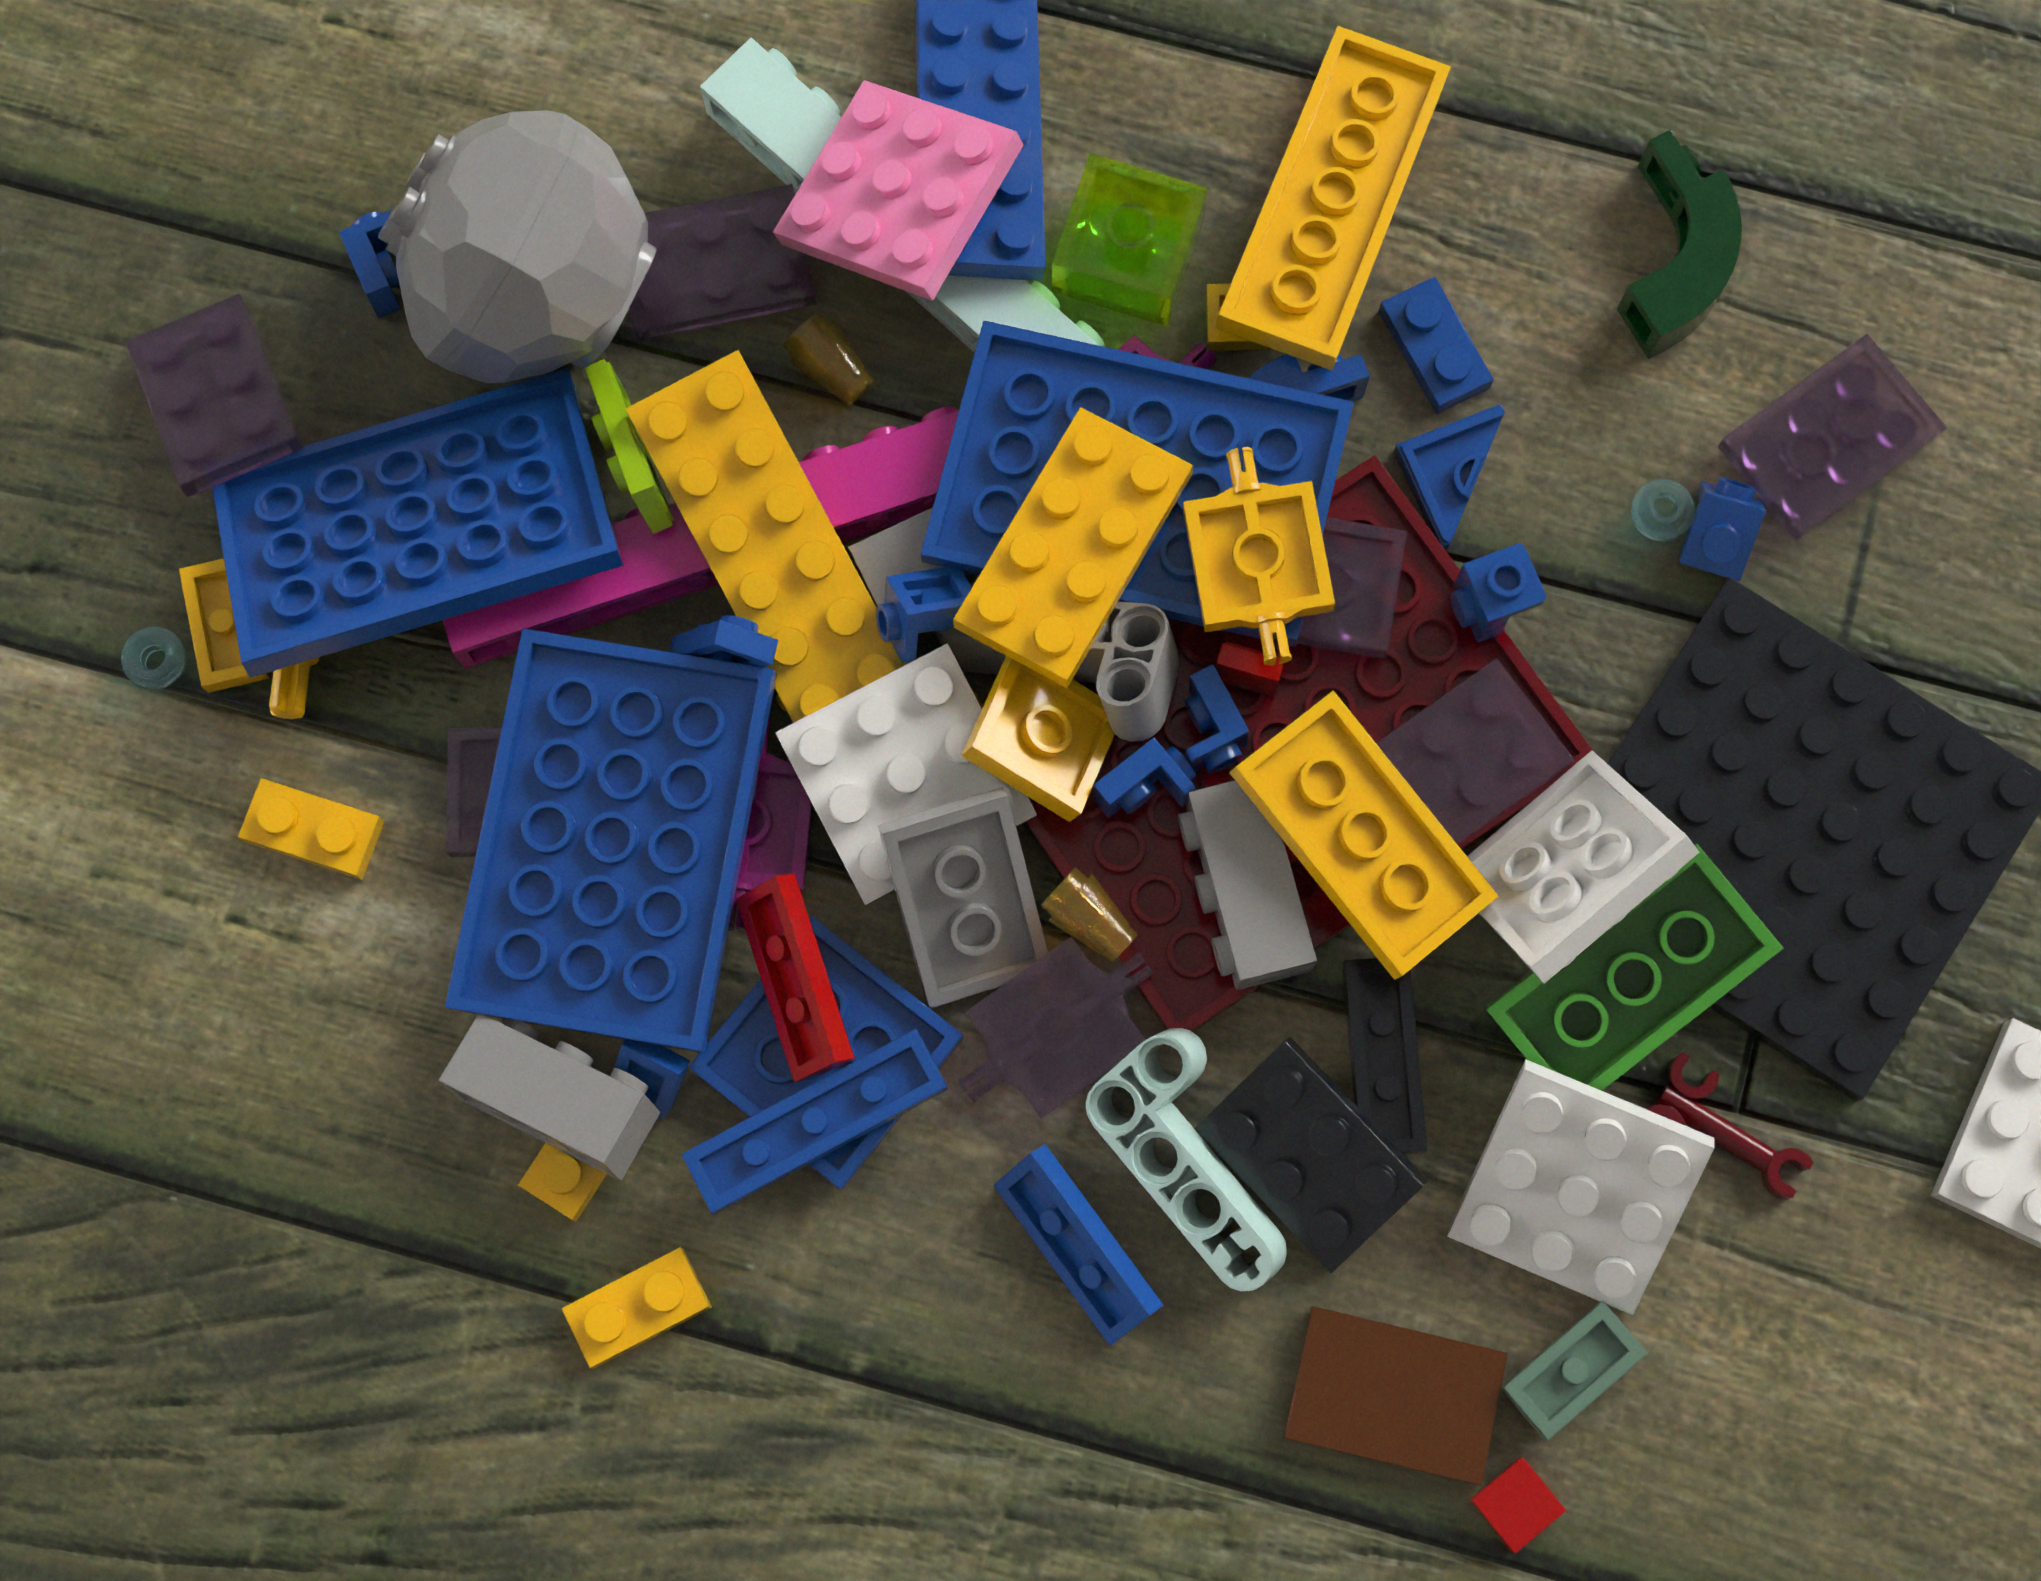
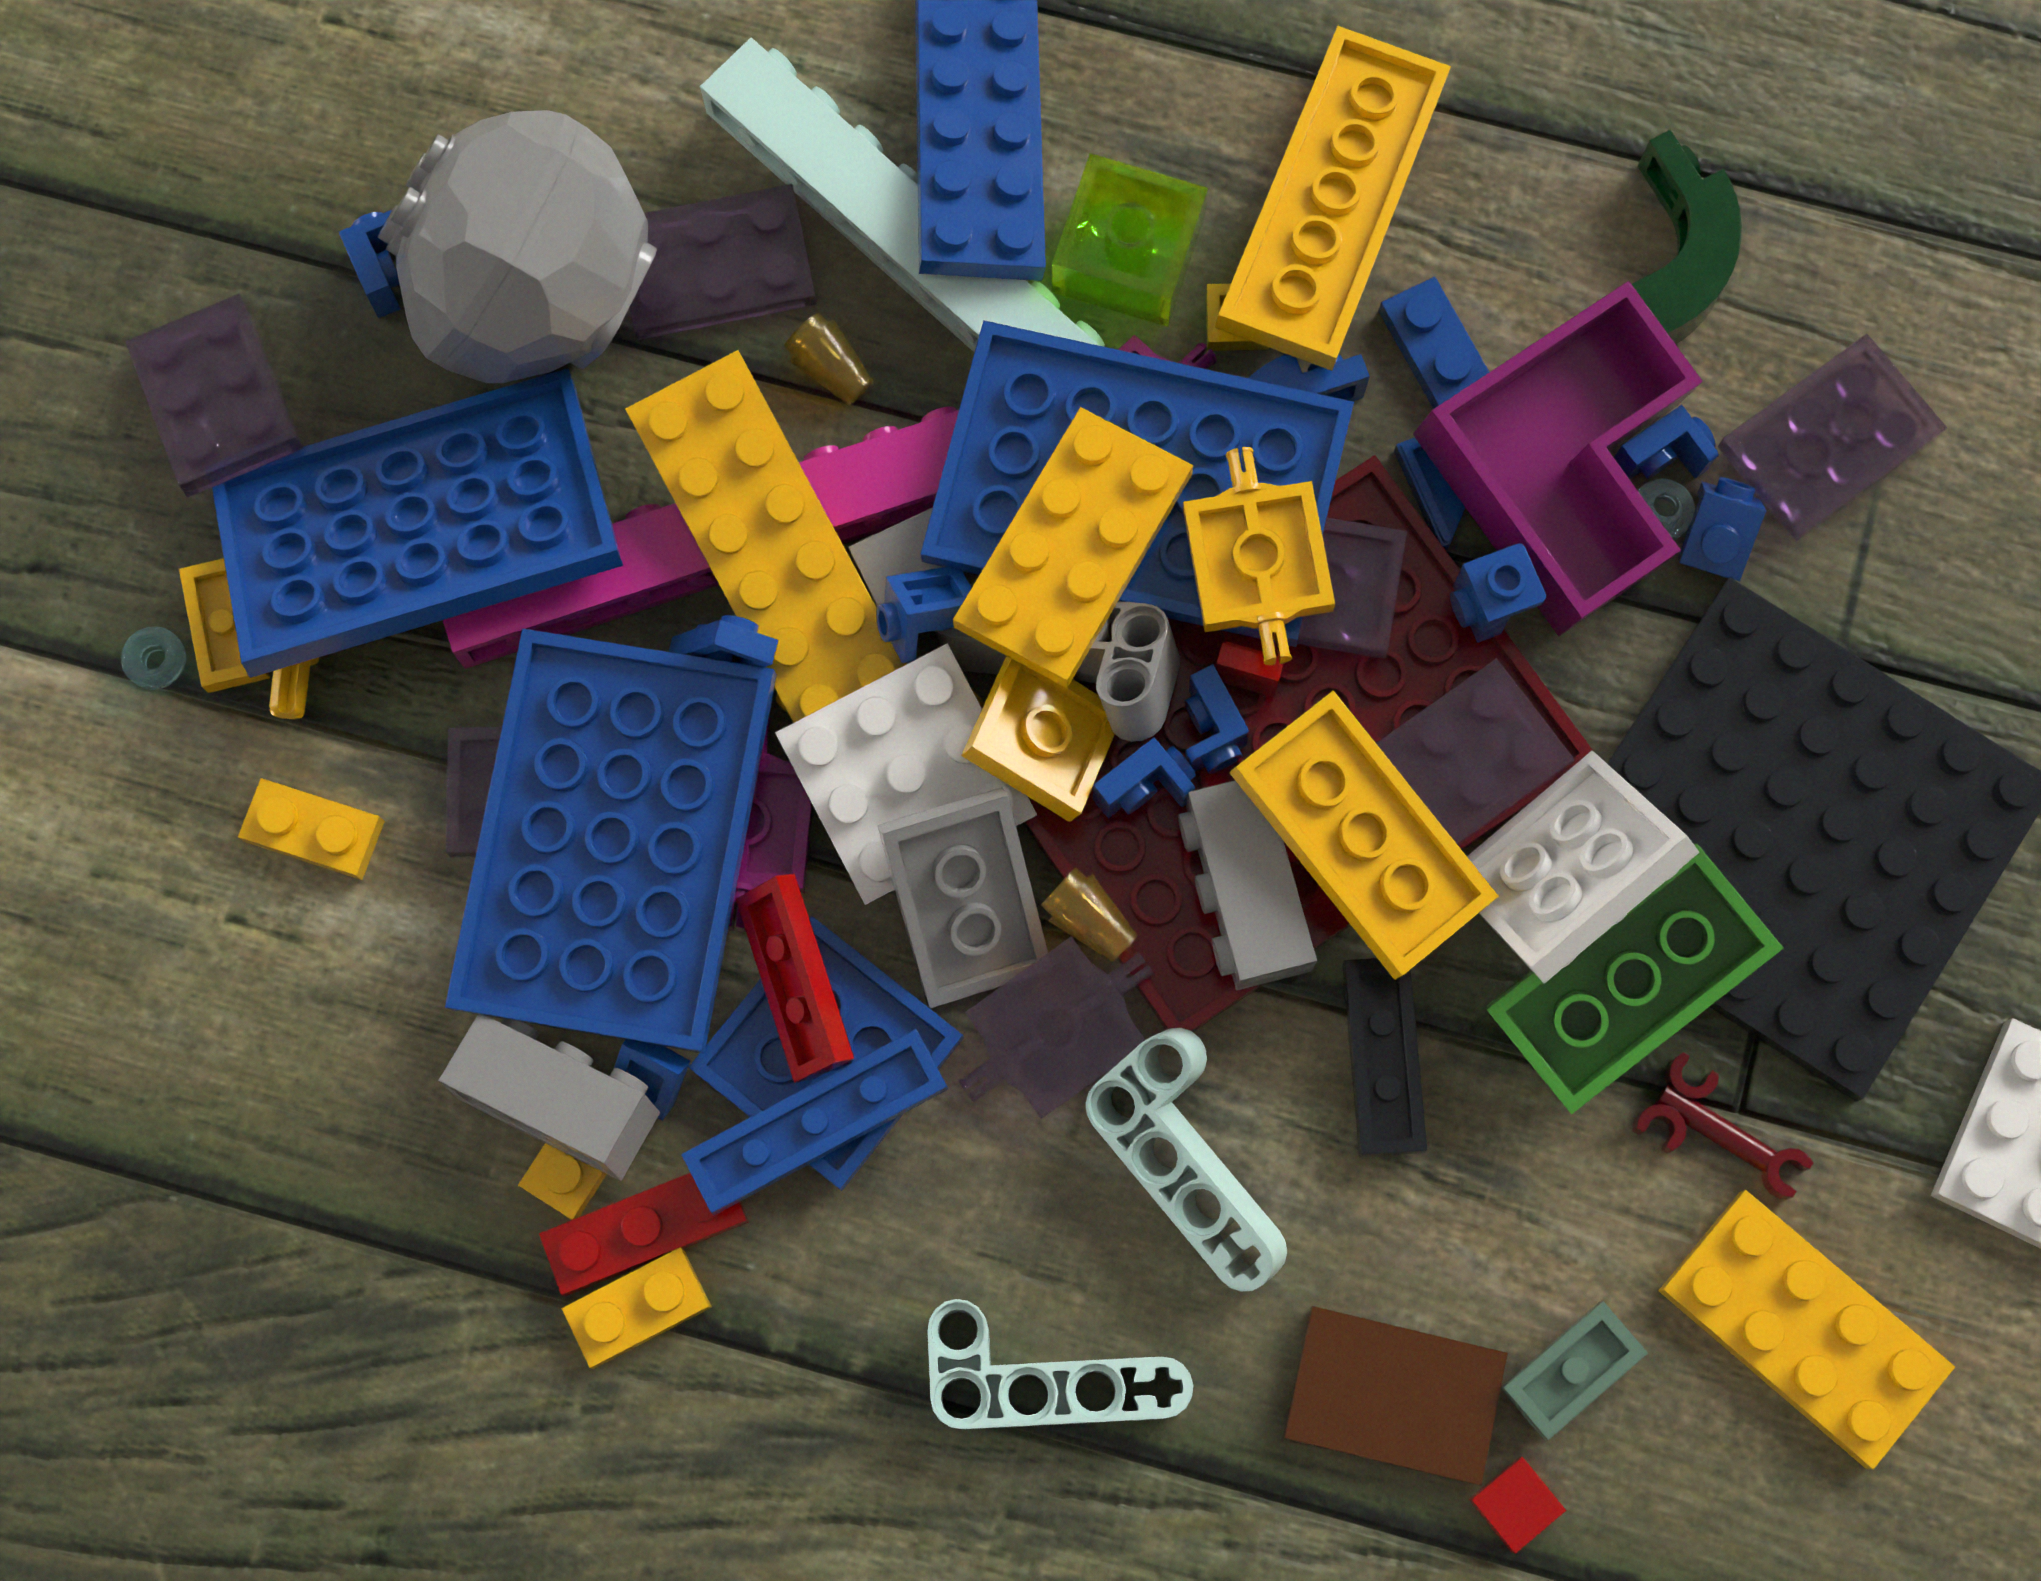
(632, 464): lime plate -> none
(633, 1233): none -> red plate
(898, 189): bright pink plate -> none
(1059, 1378): none -> light aqua beam
(1077, 1244): blue plate -> none
(1311, 1154): black plate -> none
(1536, 444): none -> magenta piece
(1580, 1187): white plate -> none
(1666, 440): none -> blue bracket
(1807, 1329): none -> yellow plate

